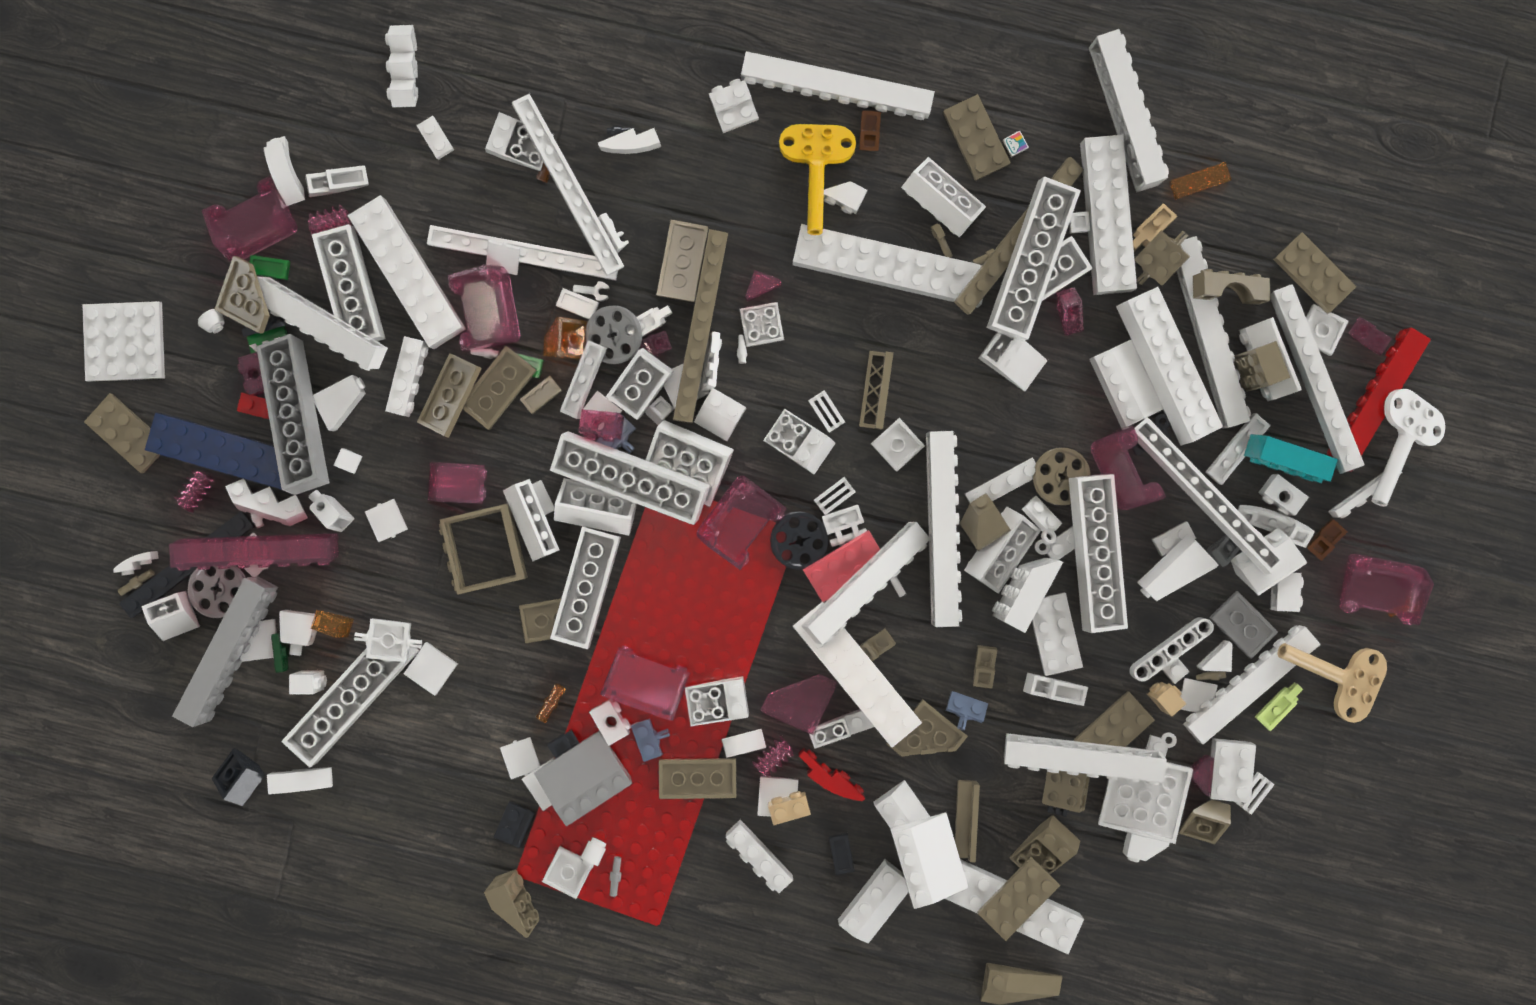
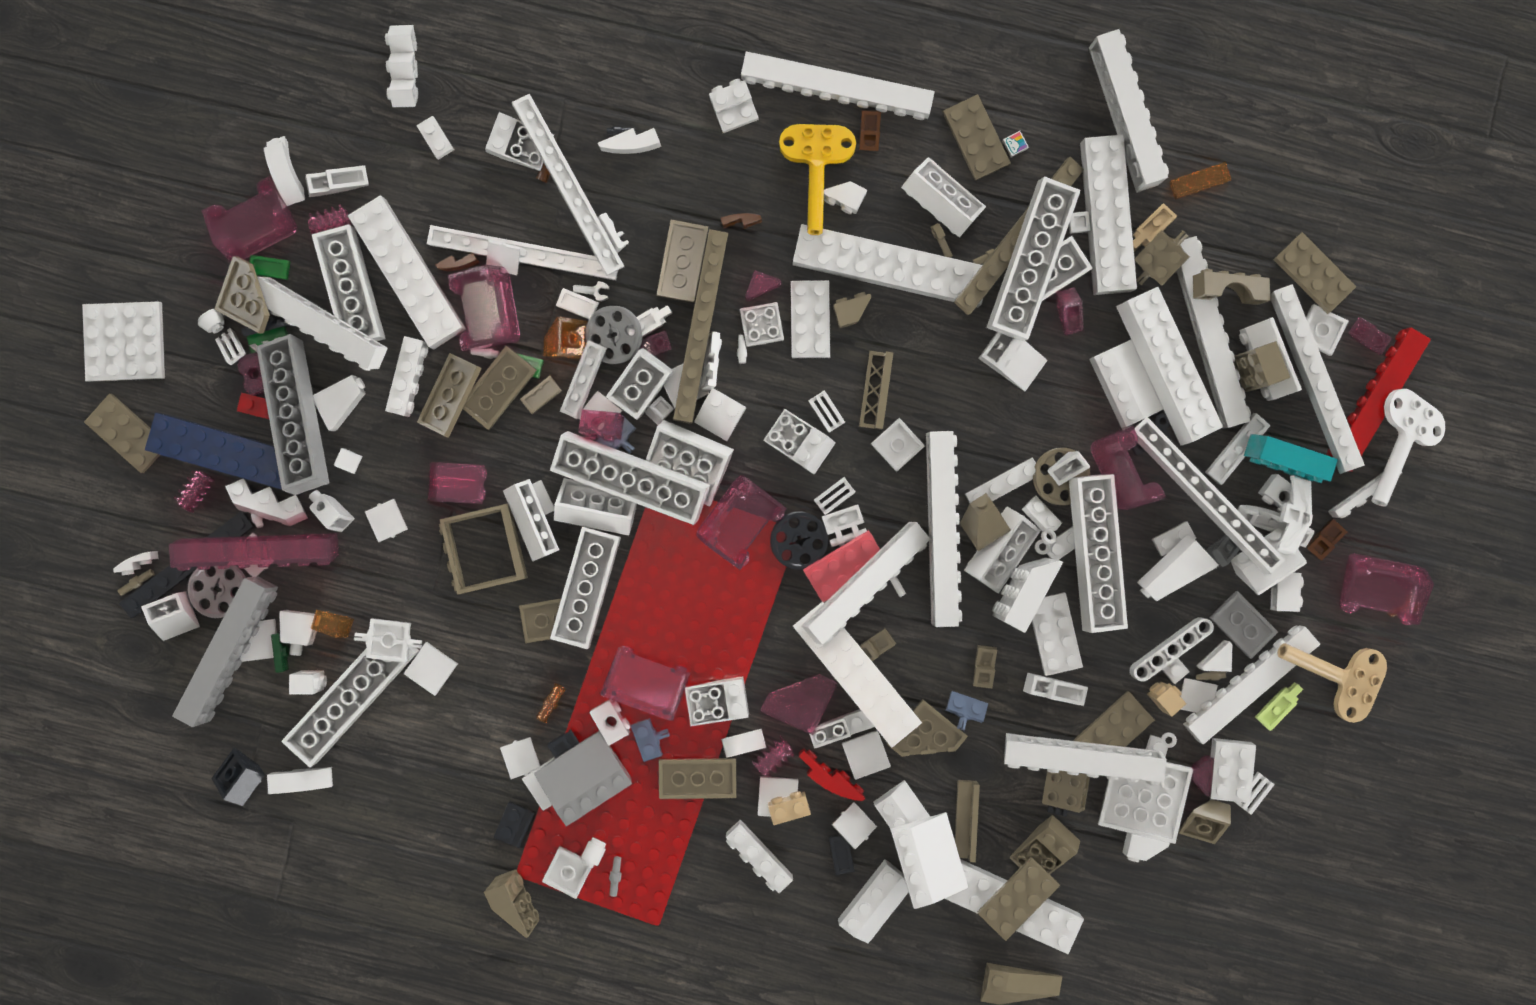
(225, 339): none -> white tile
(452, 264): none -> reddish brown slope
(746, 218): none -> reddish brown slope
(810, 319): none -> white plate
(850, 311): none -> dark tan slope
(854, 825): none -> white piece
(866, 754): none -> white tile
(1068, 467): none -> white slope
(1296, 516): none -> white plate

